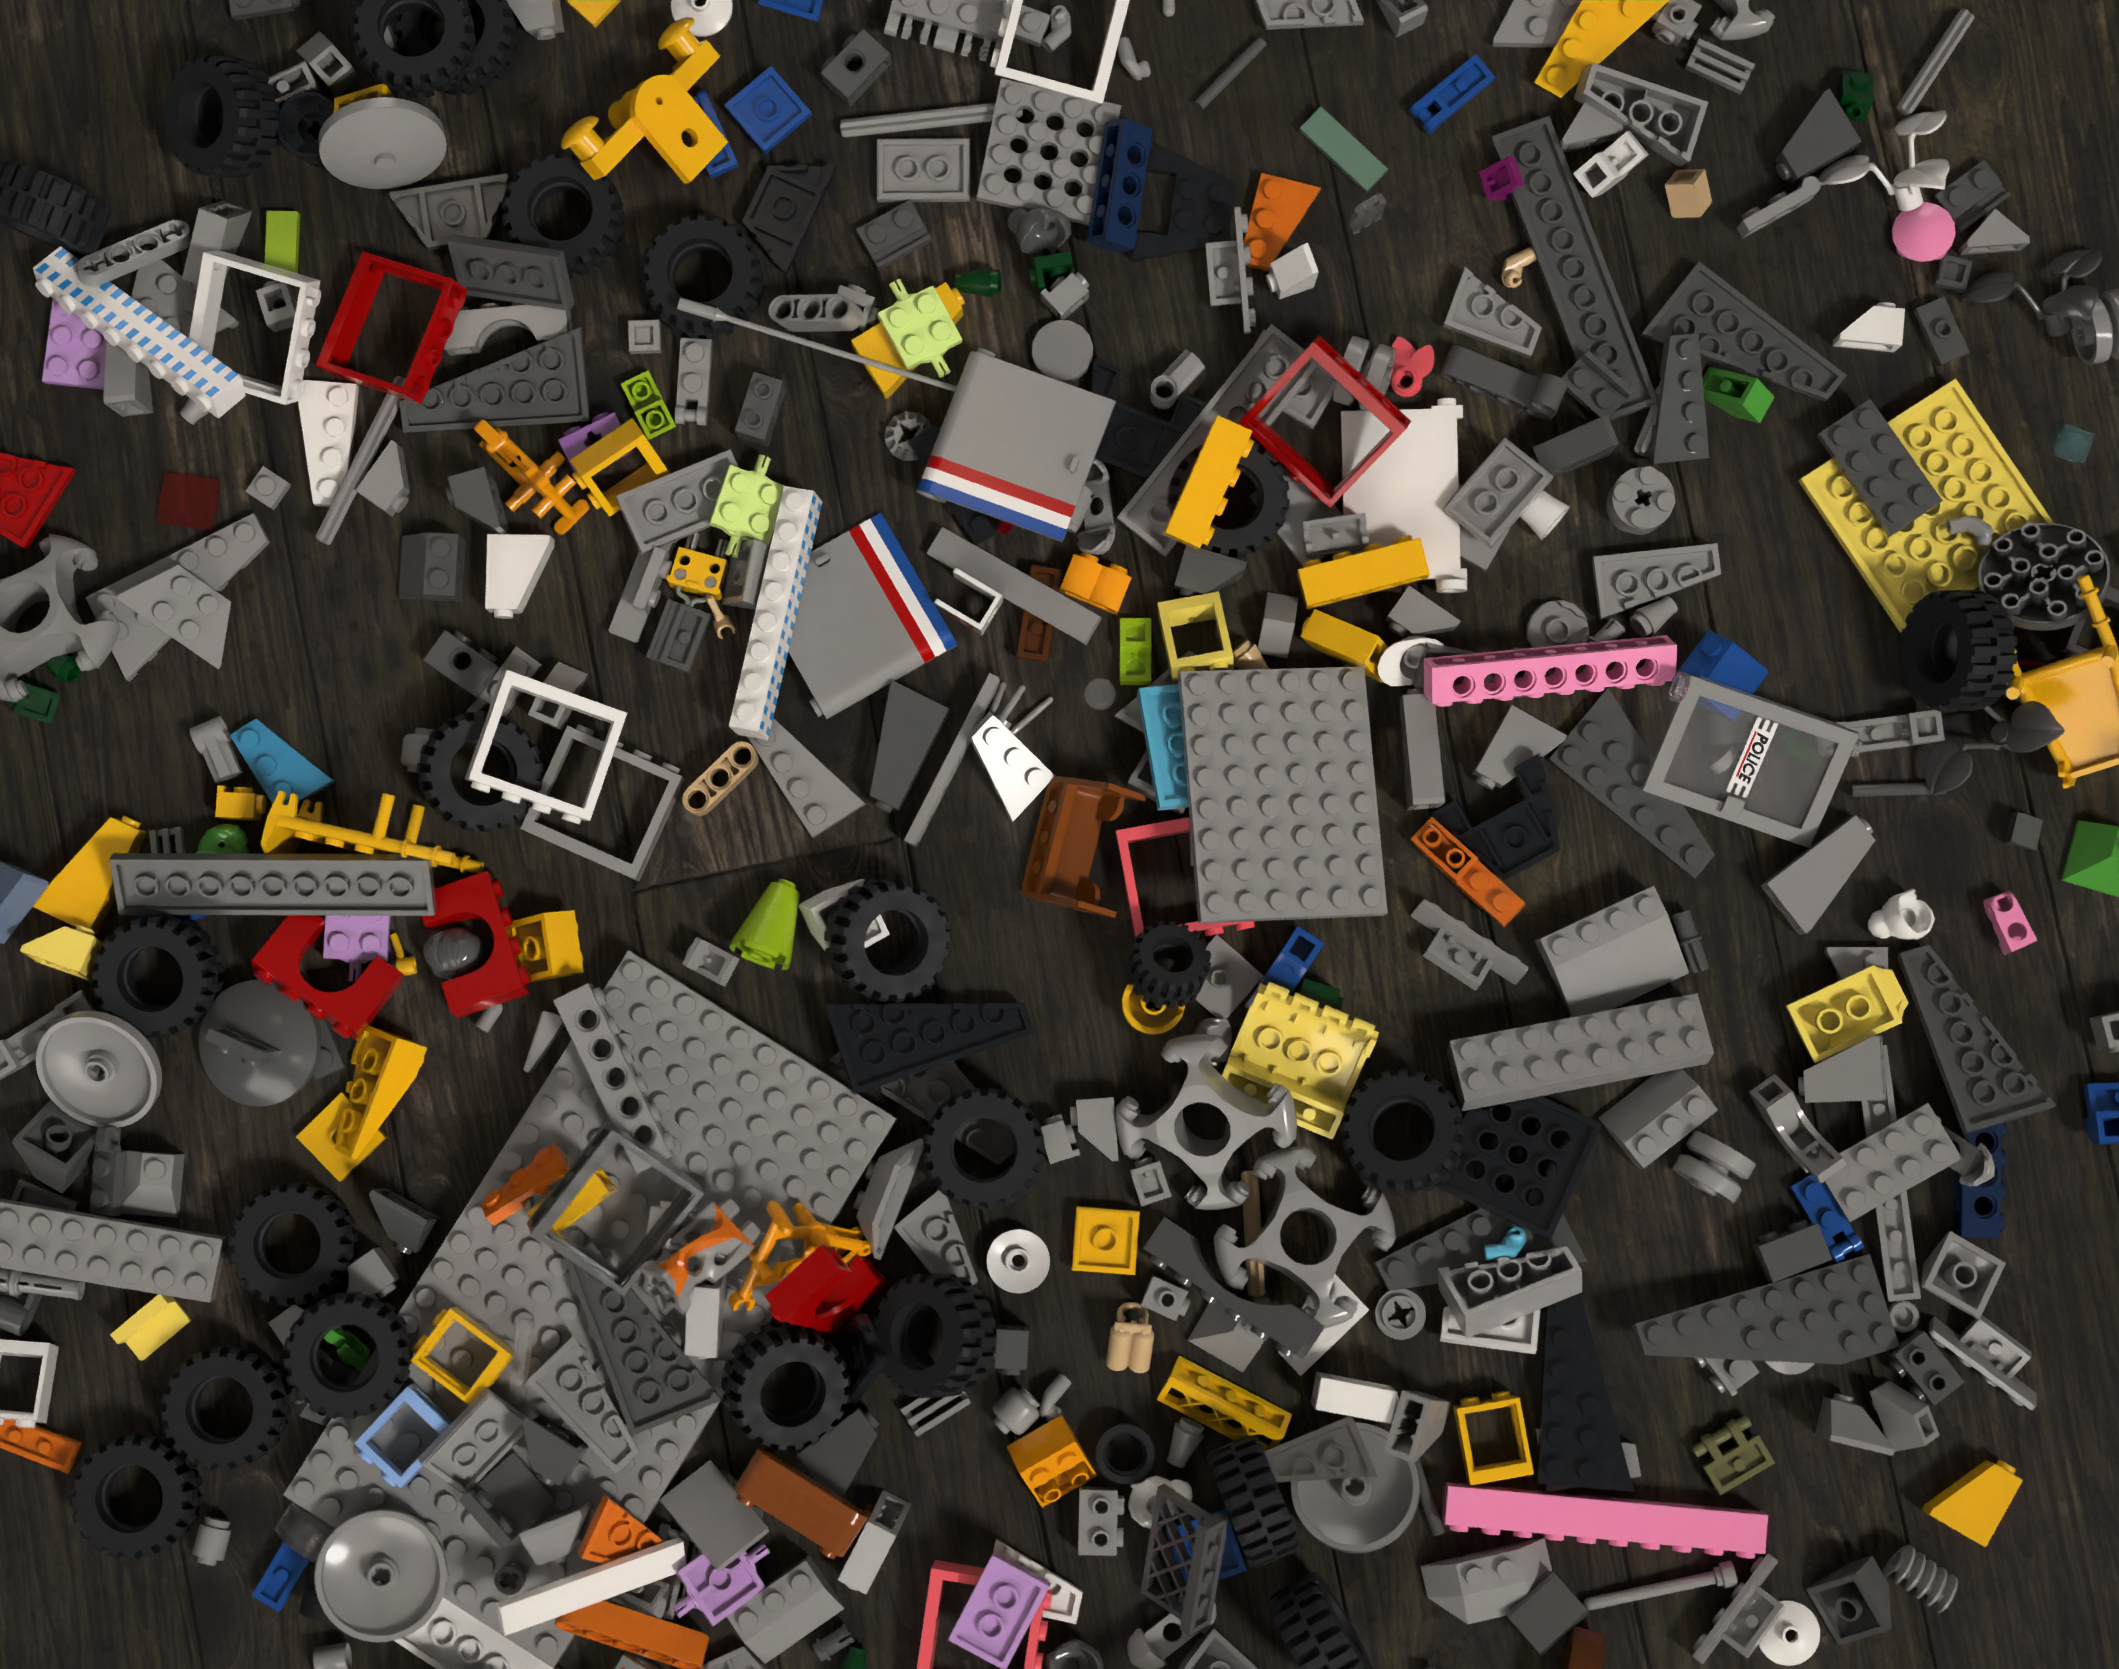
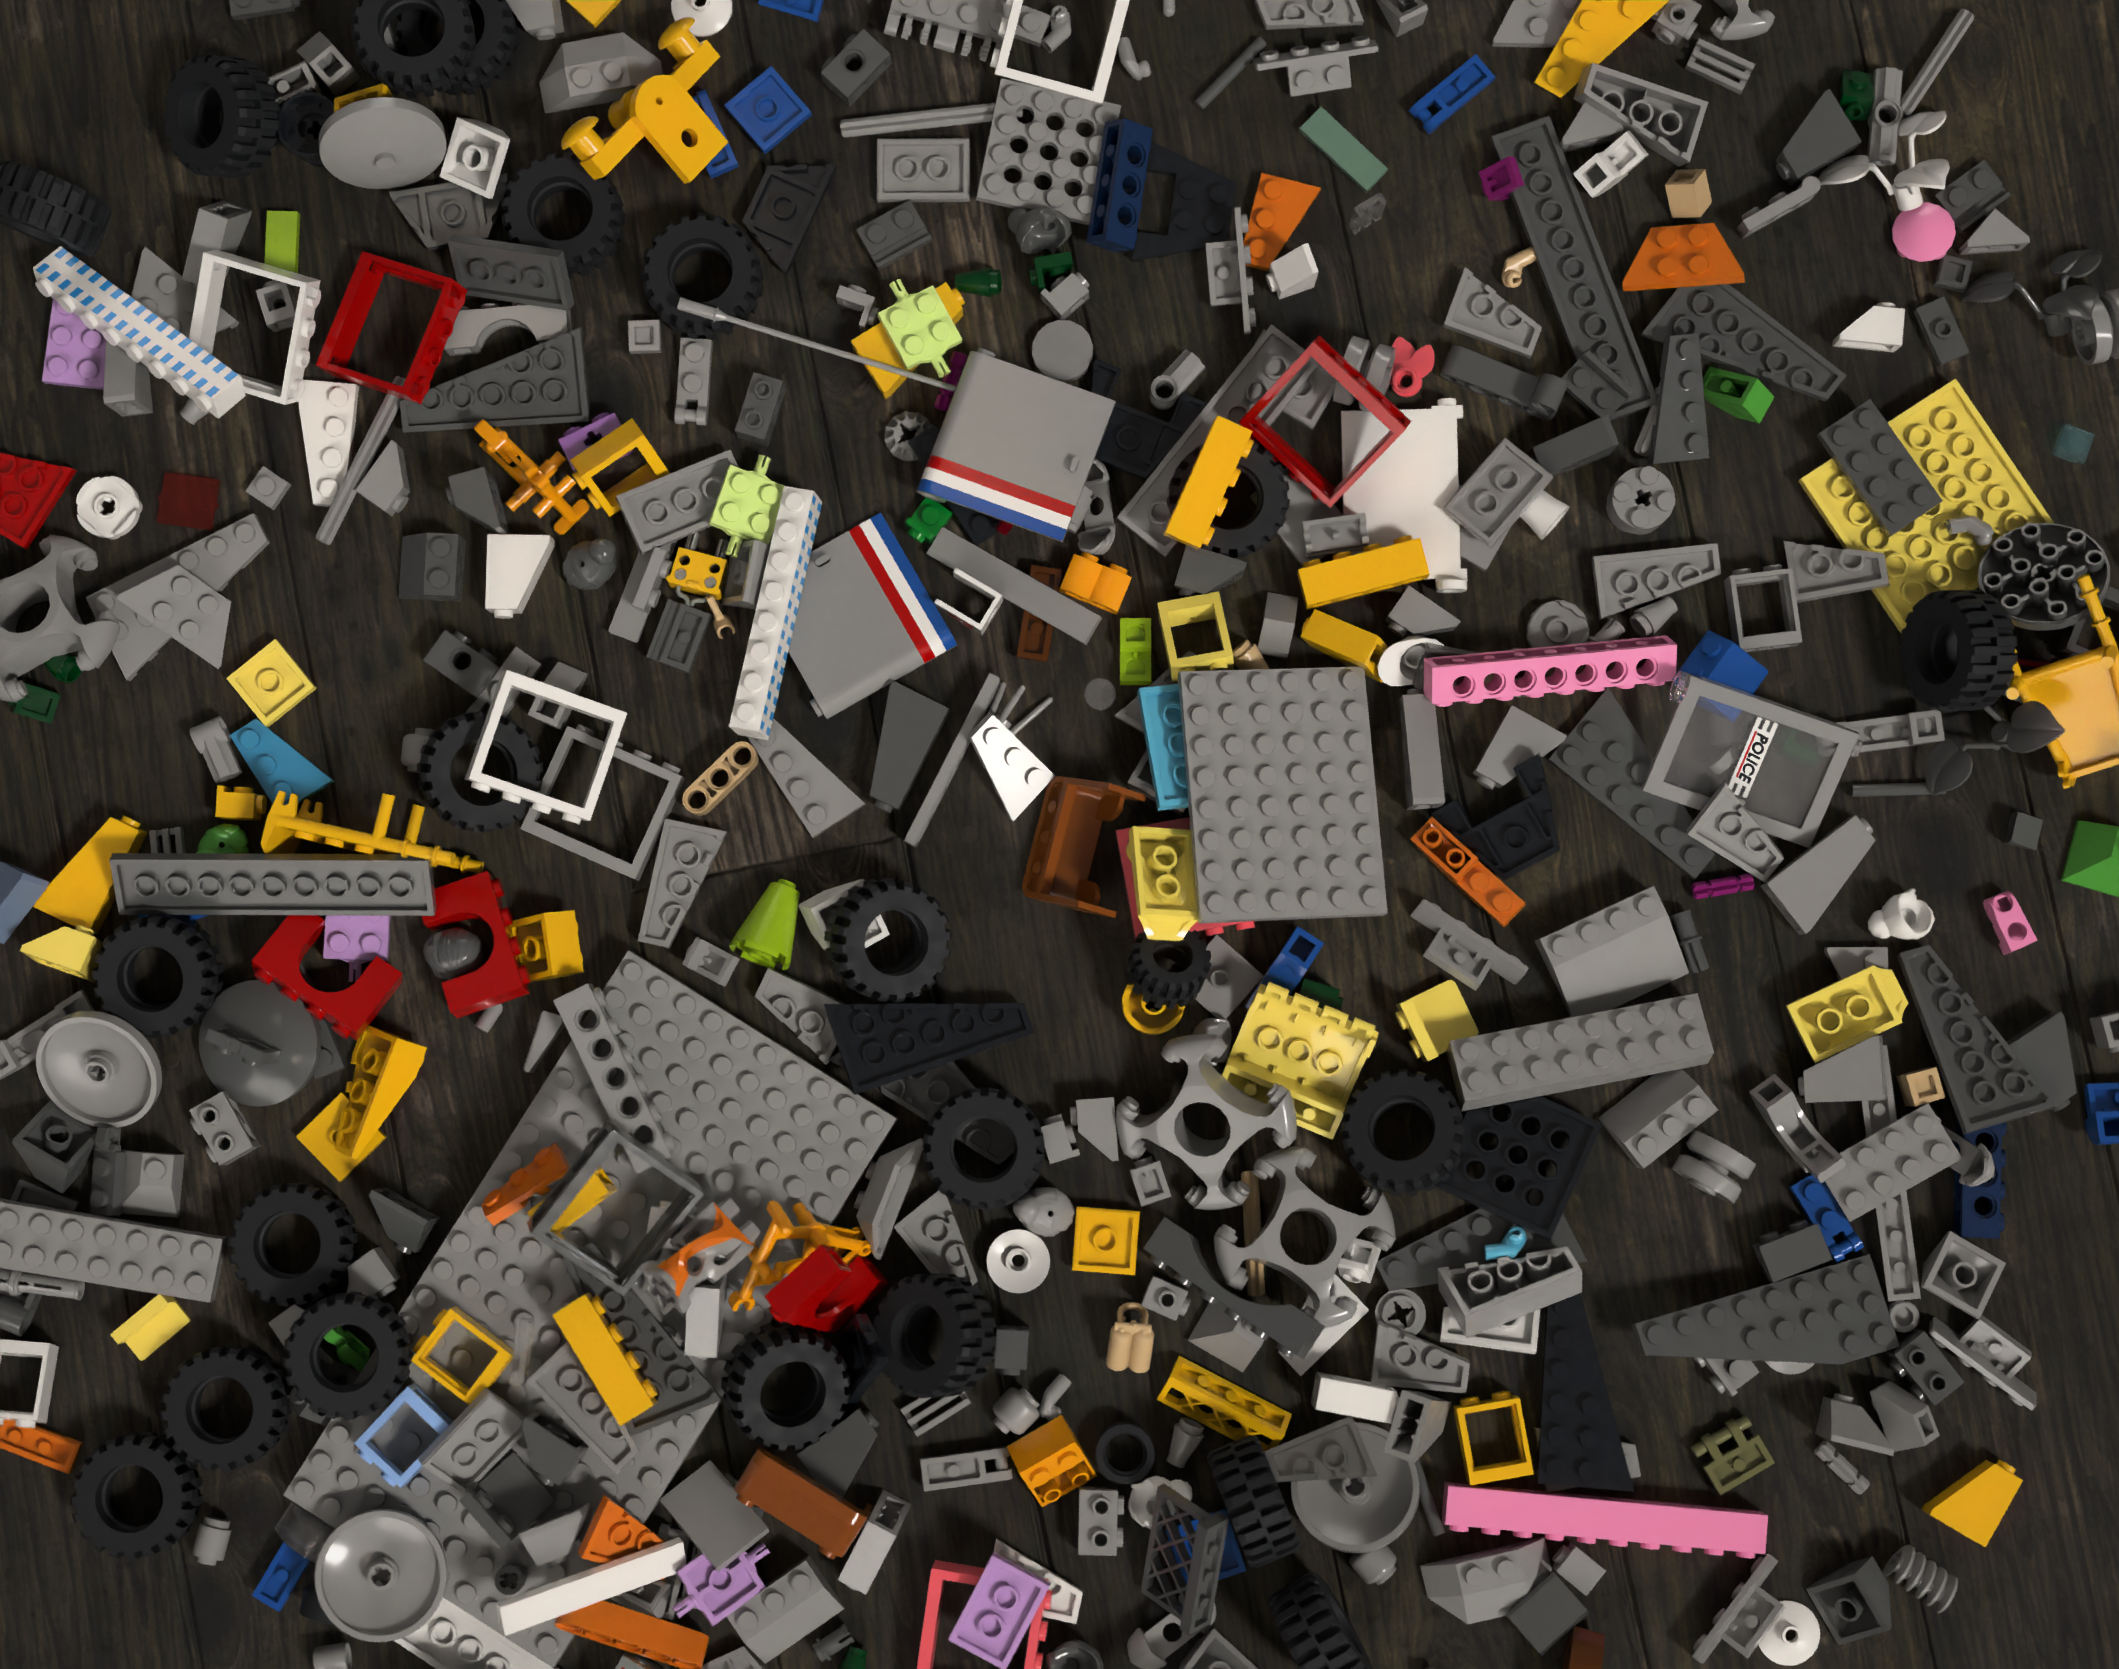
(90, 507): none -> white plate
(175, 238): light grey beam -> none
(223, 1129): none -> light grey brick
(271, 683): none -> light yellow plate
(404, 964): yellow hand -> none
(475, 156): none -> white slope
(595, 72): none -> light grey wedge
(599, 564): none -> dark grey piece
(605, 1358): none -> yellow brick
(648, 405): lime slope -> none
(678, 873): none -> light grey wing
(800, 1009): none -> light grey wing
(804, 306): light grey beam -> none
(927, 521): none -> green bracket
(957, 363): none -> magenta axle
(964, 1468): none -> light grey plate
(1035, 1205): none -> light grey piece
(1163, 881): none -> light yellow slope
(1317, 68): none -> light grey bracket
(1359, 1261): none -> white bracket
(1374, 1565): none -> light grey head
(1416, 1363): none -> light grey wing
(1436, 1019): none -> light yellow bracket
(1577, 1568): none -> light grey brick
(1683, 258): none -> orange wing
(1722, 886): none -> magenta axle
(1723, 1575): light grey piece -> none
(1735, 834): none -> light grey wing
(1772, 573): none -> light grey window
(1832, 571): none -> light grey wing
(1842, 1467): none -> light grey axle
(1882, 135): none -> light grey piece
(1920, 1086): none -> tan panel
(2046, 1054): none -> dark grey slope

